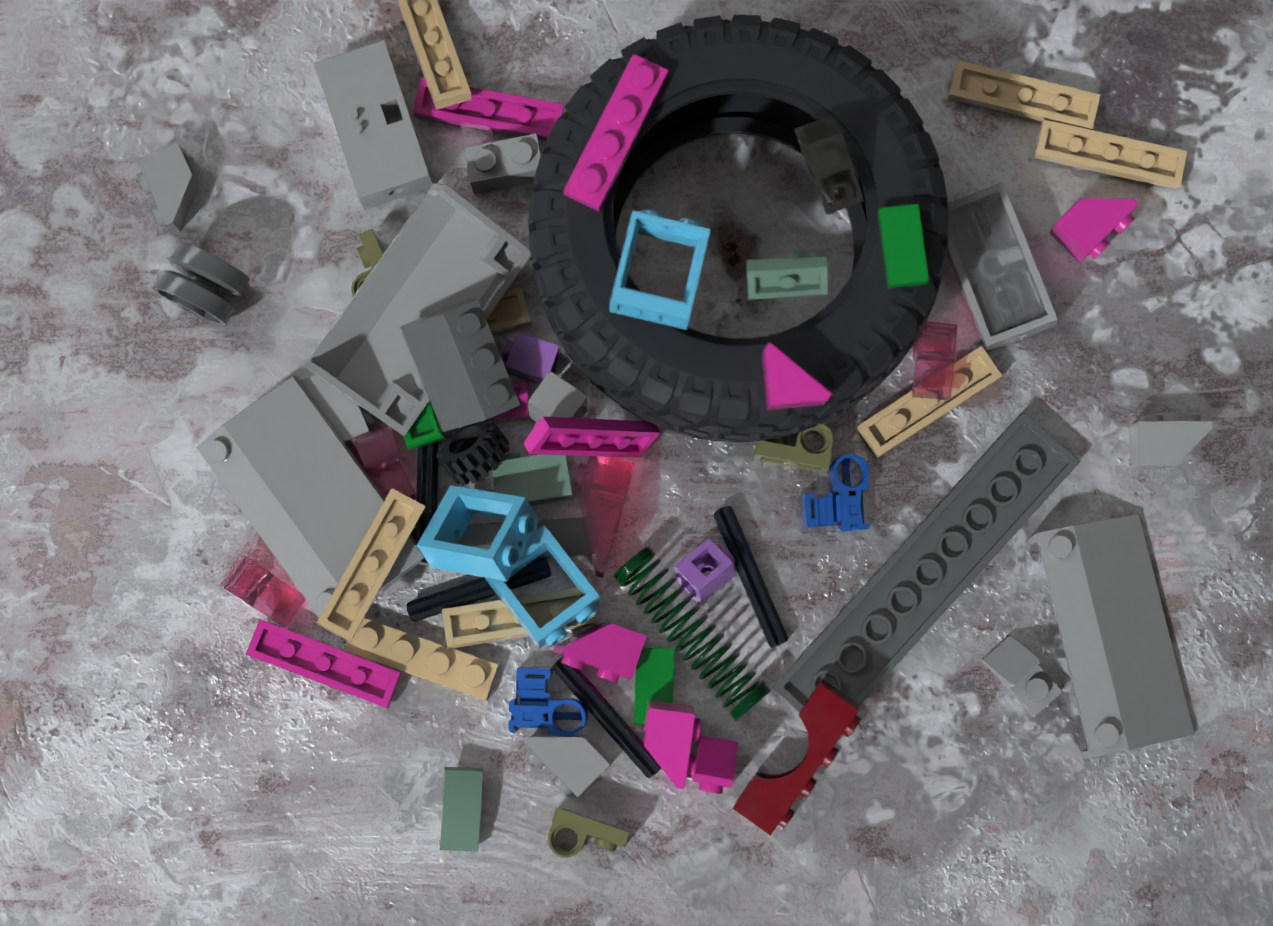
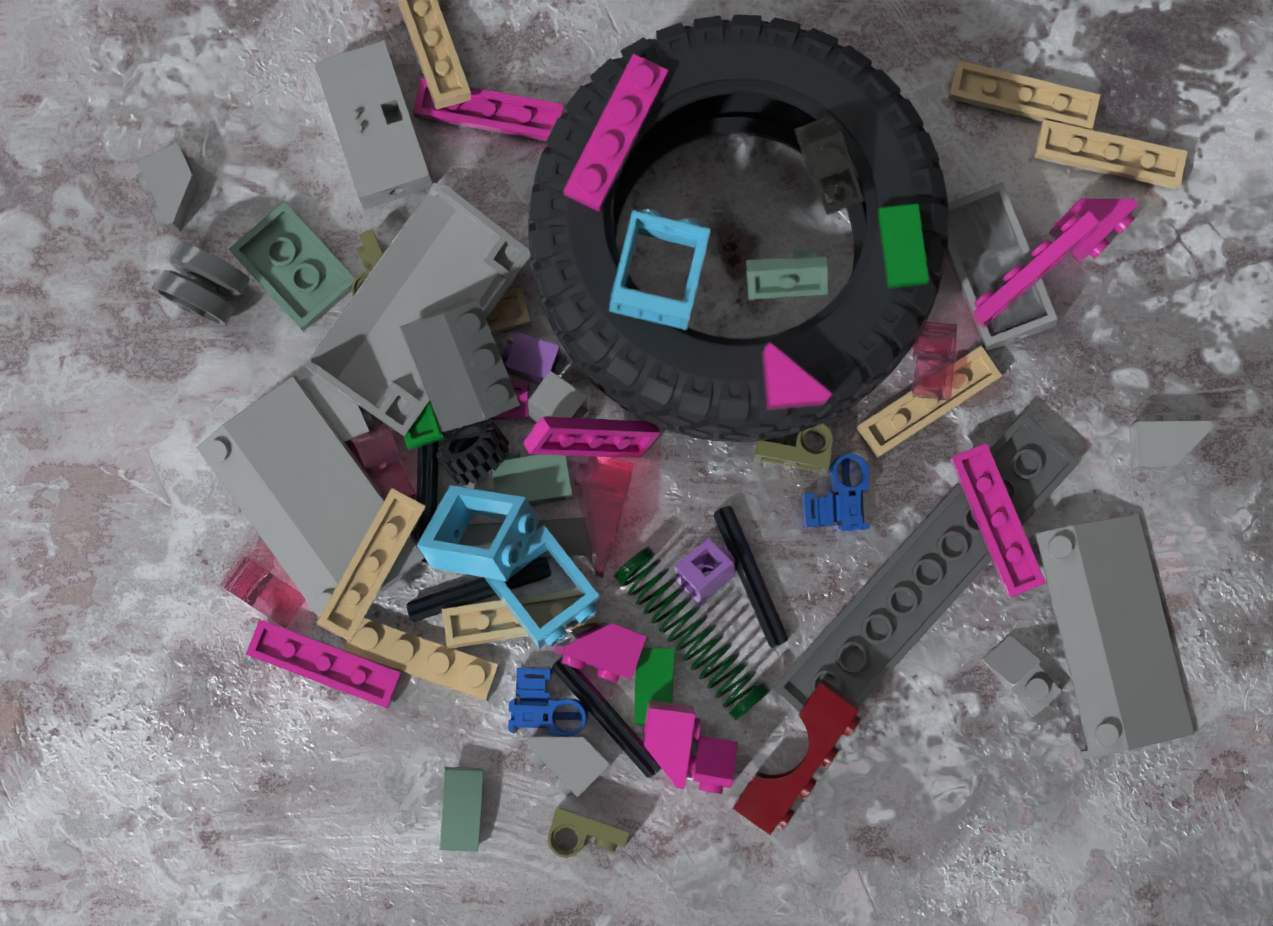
(293, 266): none -> sand green plate
(502, 163): light grey brick -> none
(997, 520): none -> dark pink plate
(1046, 258): none -> dark pink plate

